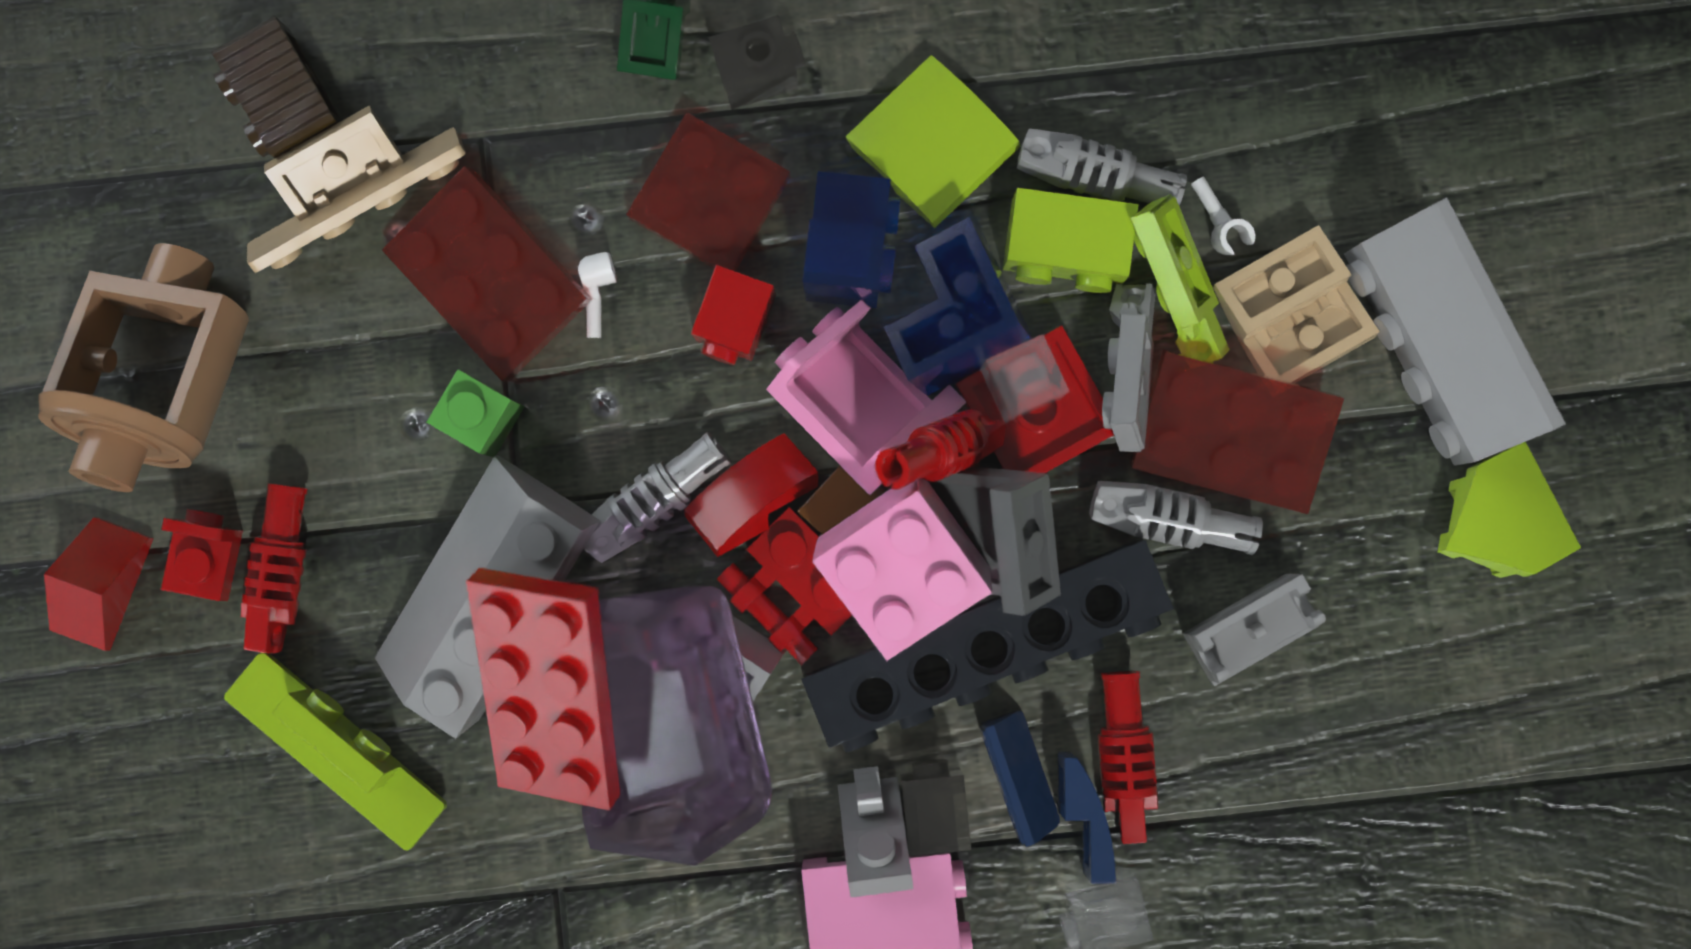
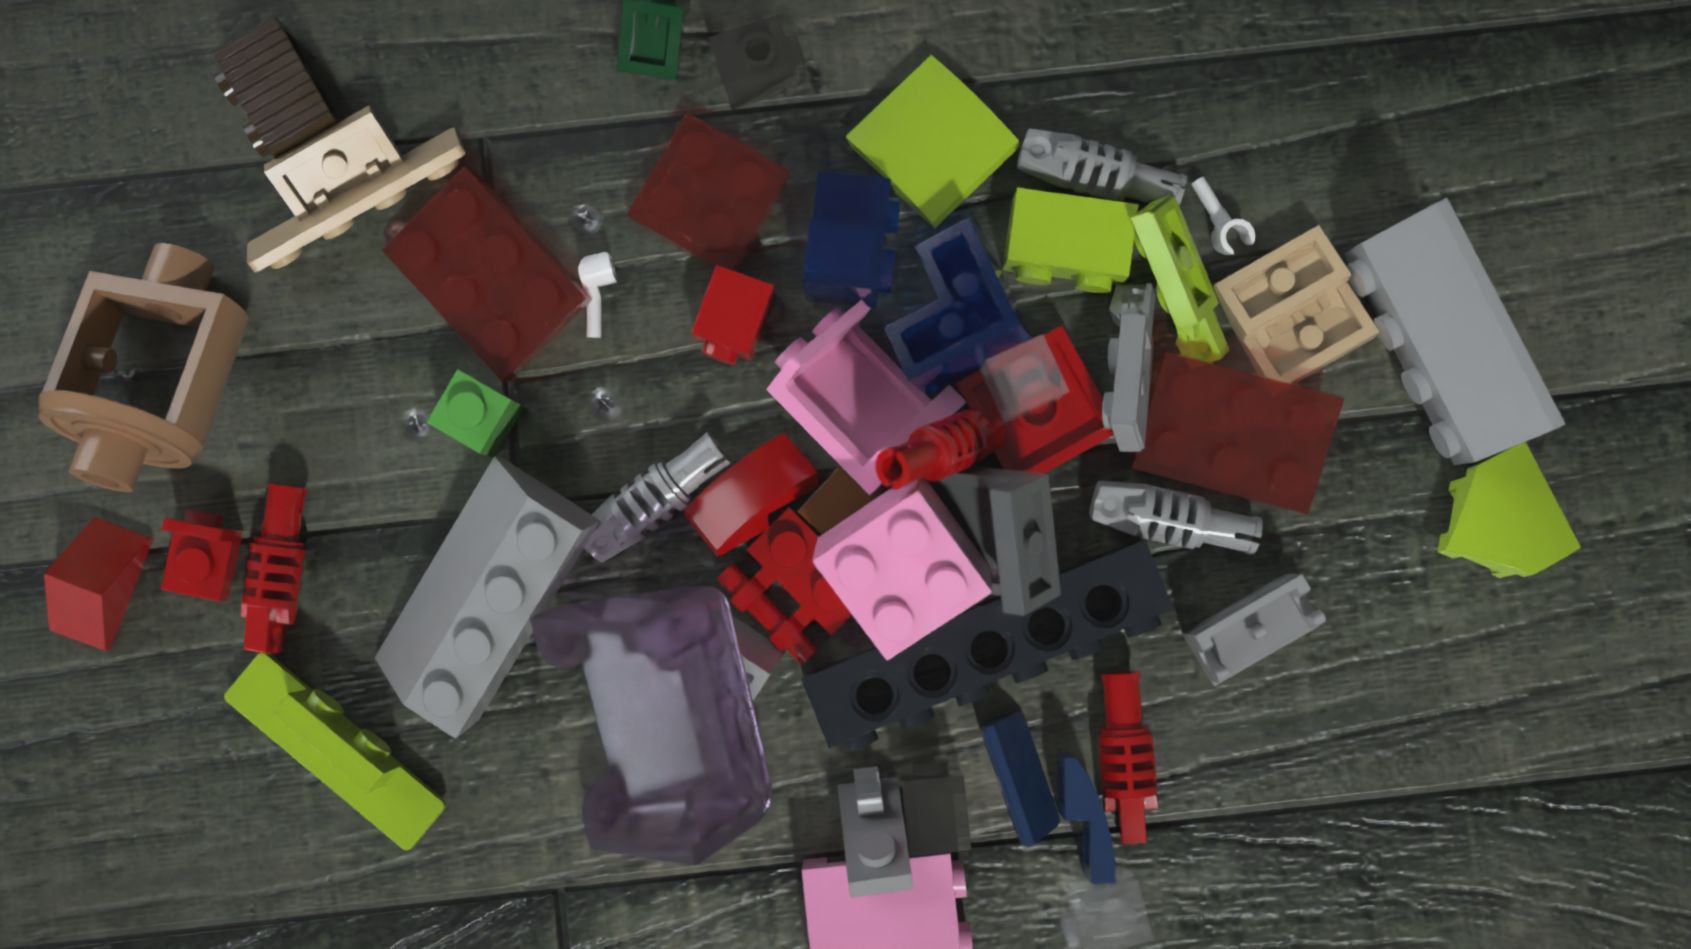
(545, 686): plate -> none

